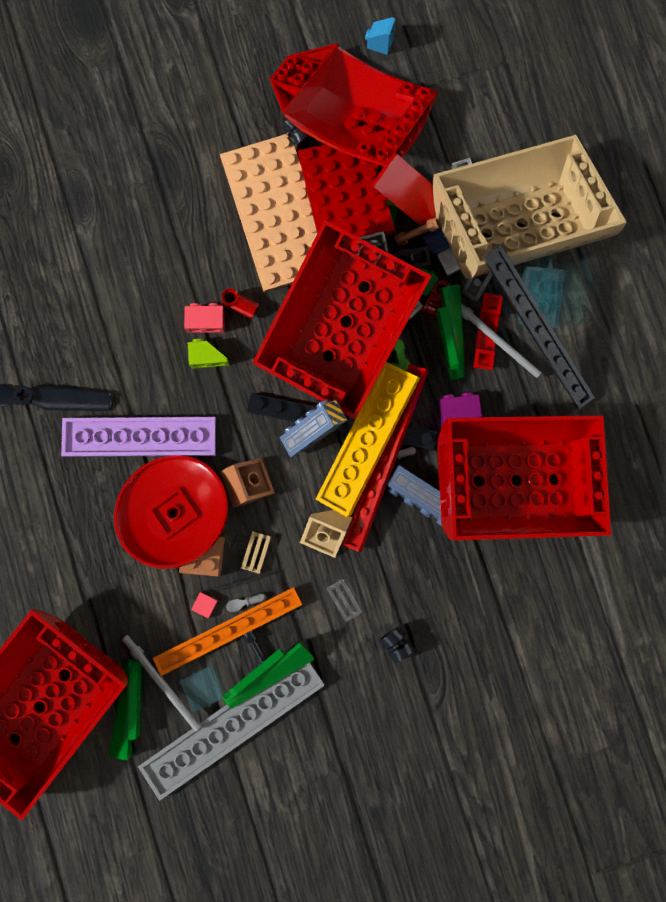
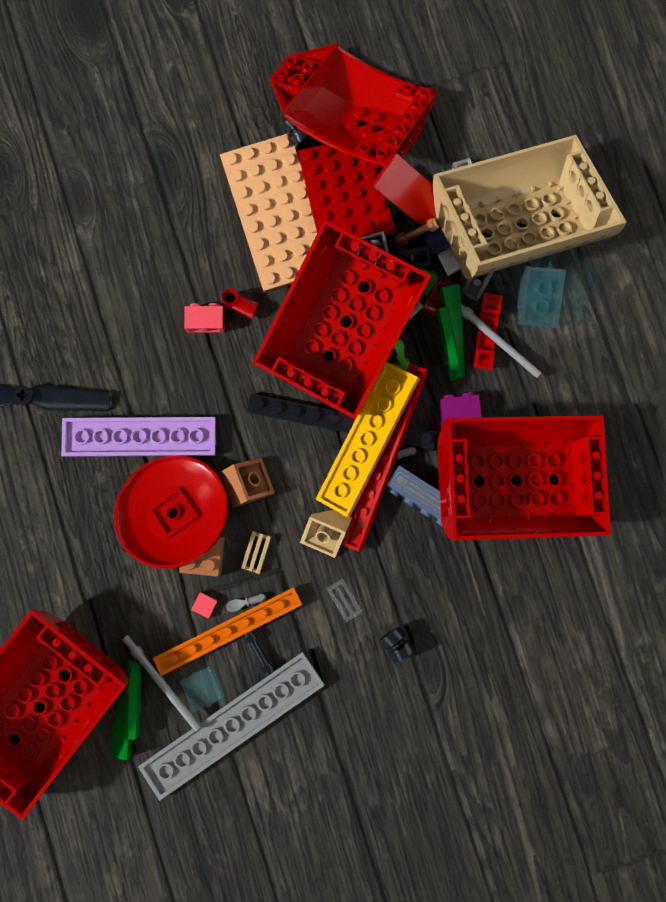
(204, 355): lime slope -> none
(268, 673): green wedge -> none
(313, 427): sand blue brick -> none
(381, 35): dark azure slope -> none
(537, 325): black plate -> none

